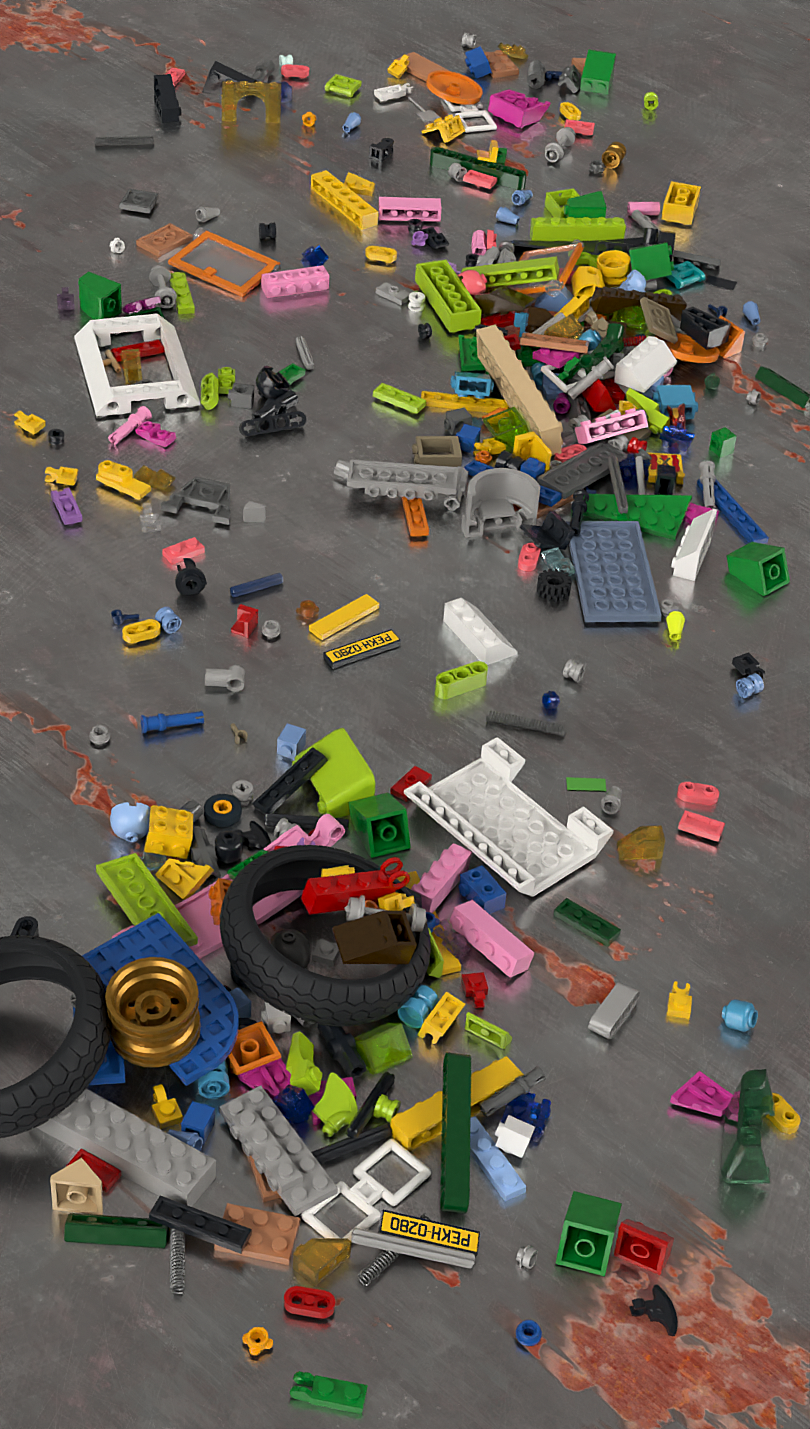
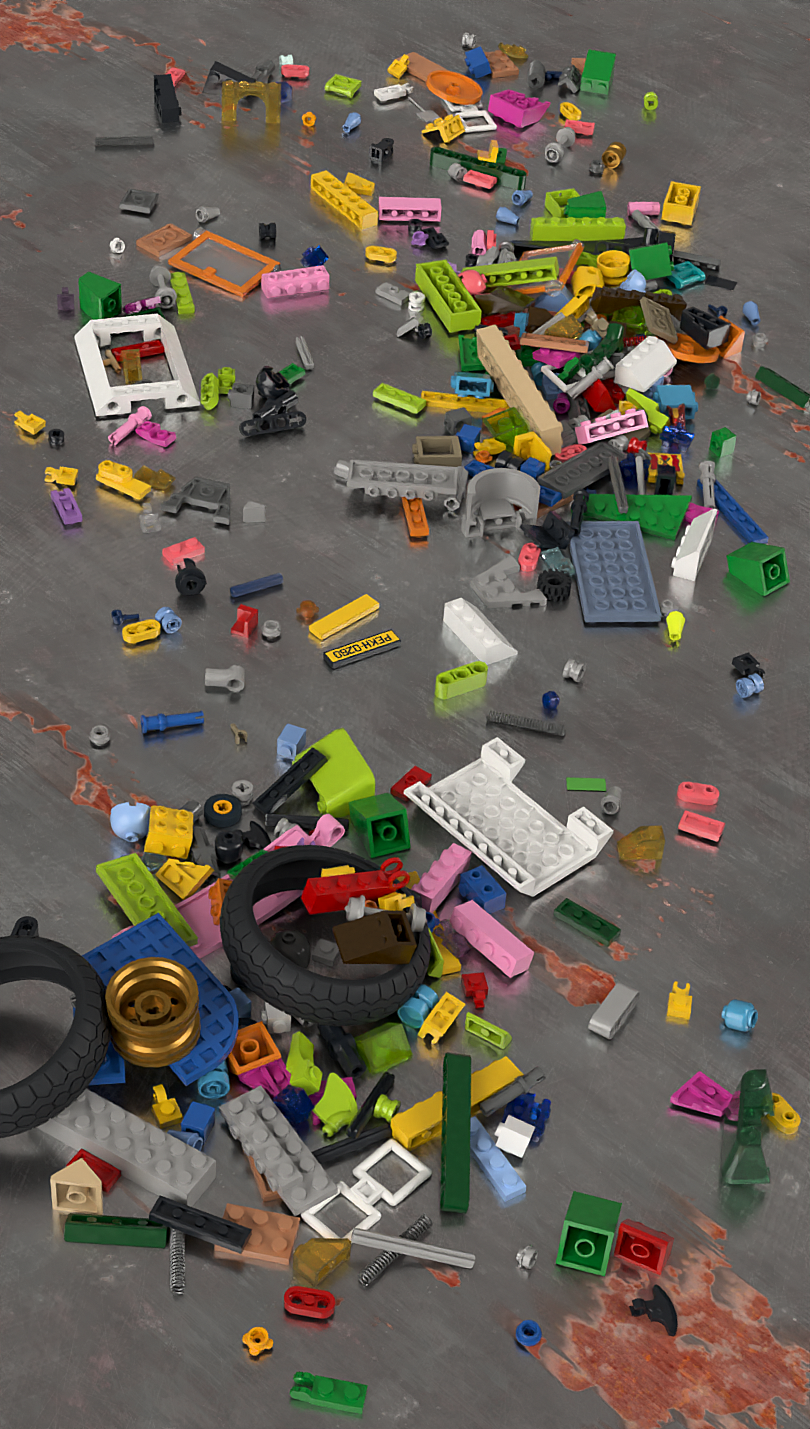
(412, 323): none -> light grey piece
(429, 1231): tile -> none
(498, 590): none -> light grey wing

